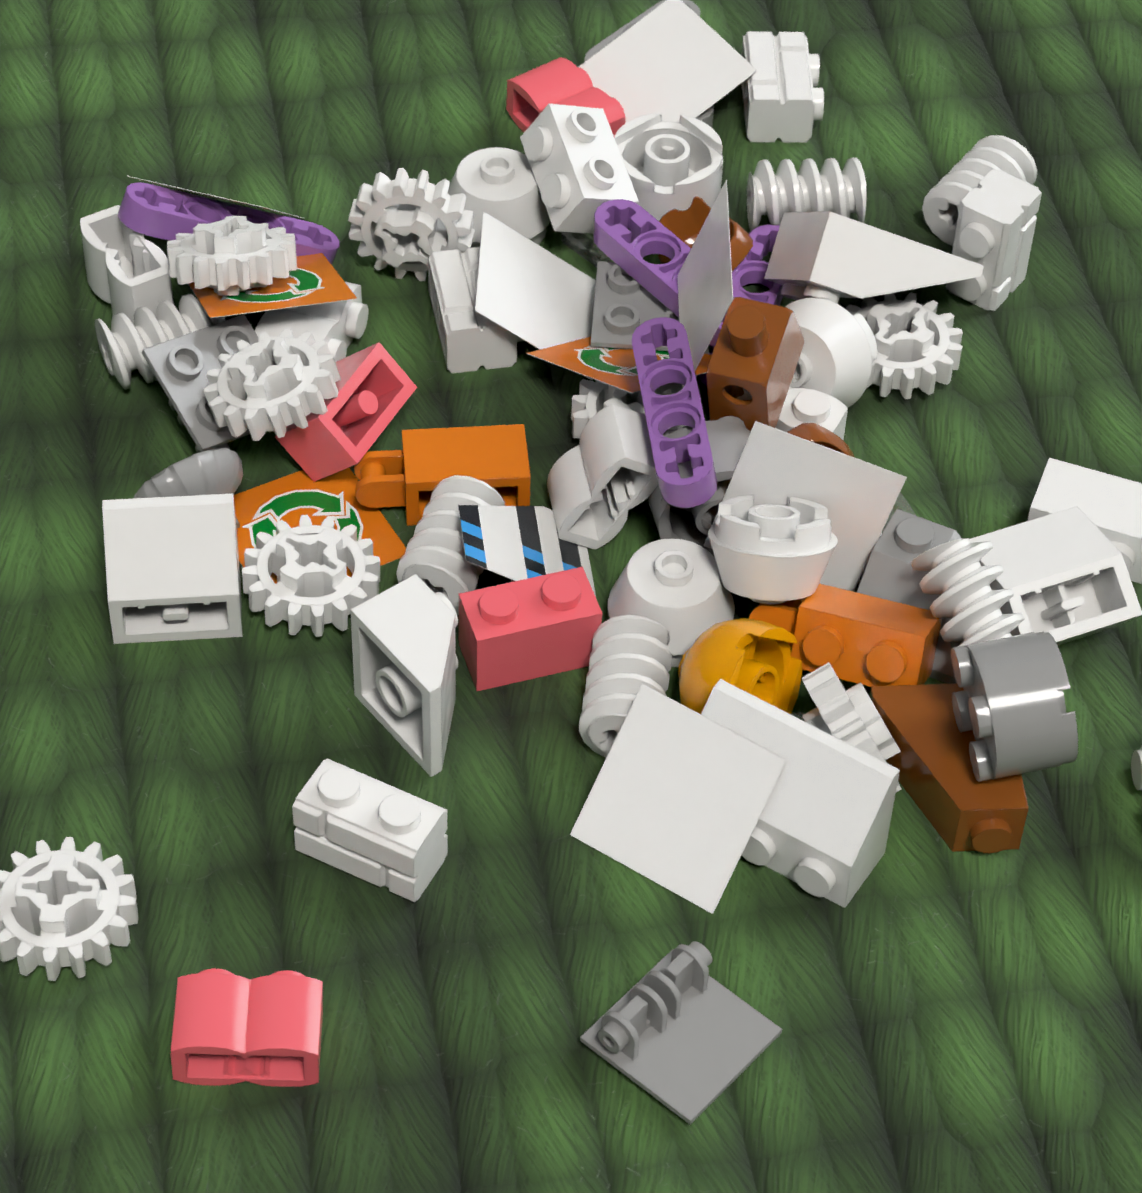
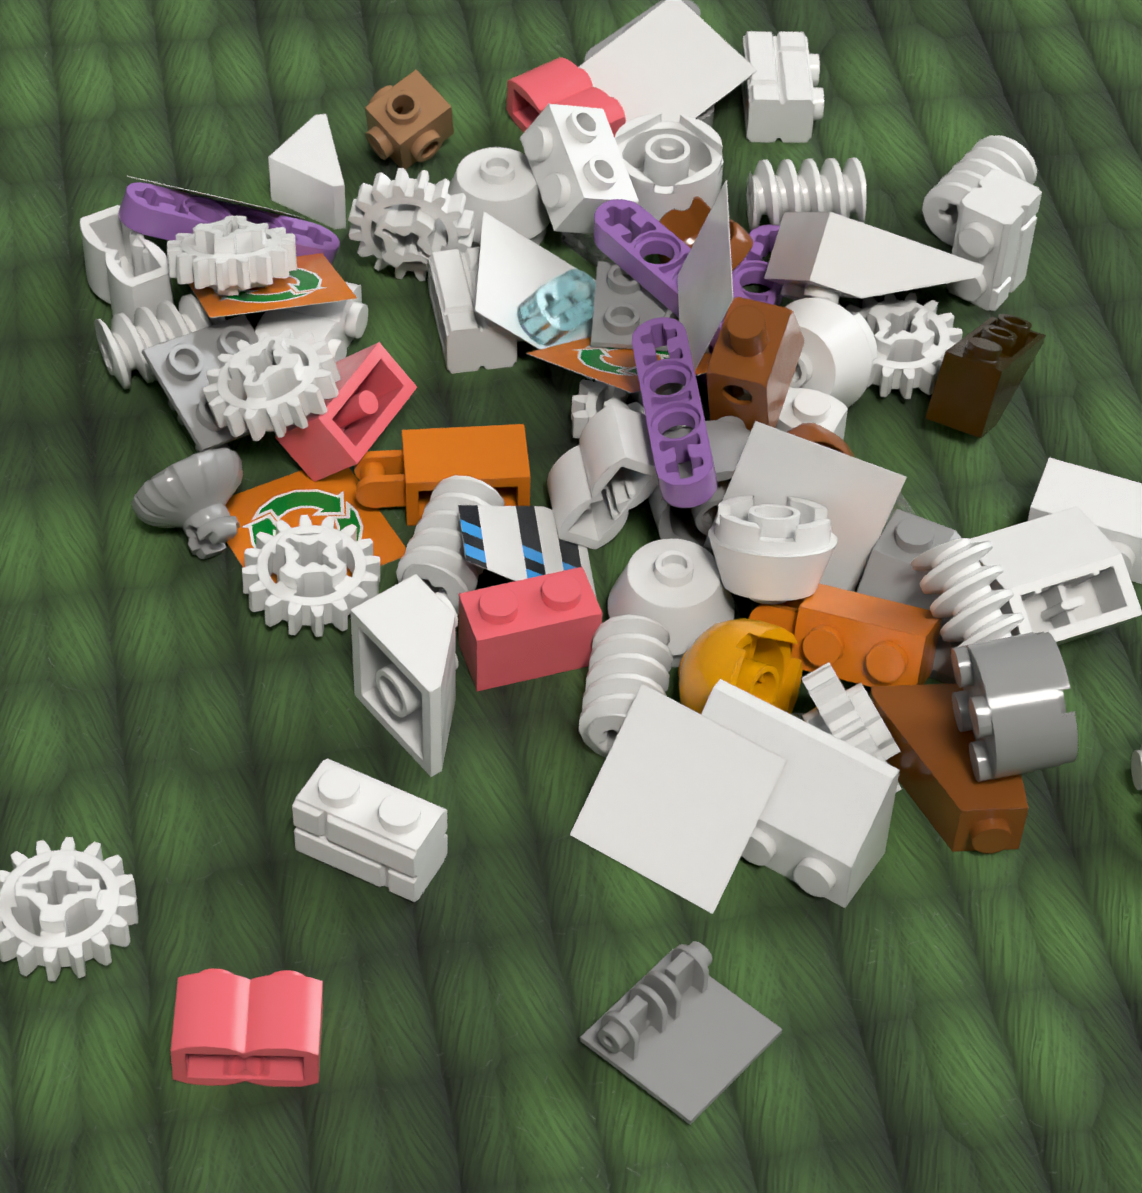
(172, 568): white slope -> none
(308, 174): none -> white slope
(408, 121): none -> medium nougat brick
(568, 304): none -> clear light blue beam
(983, 374): none -> dark brown slope

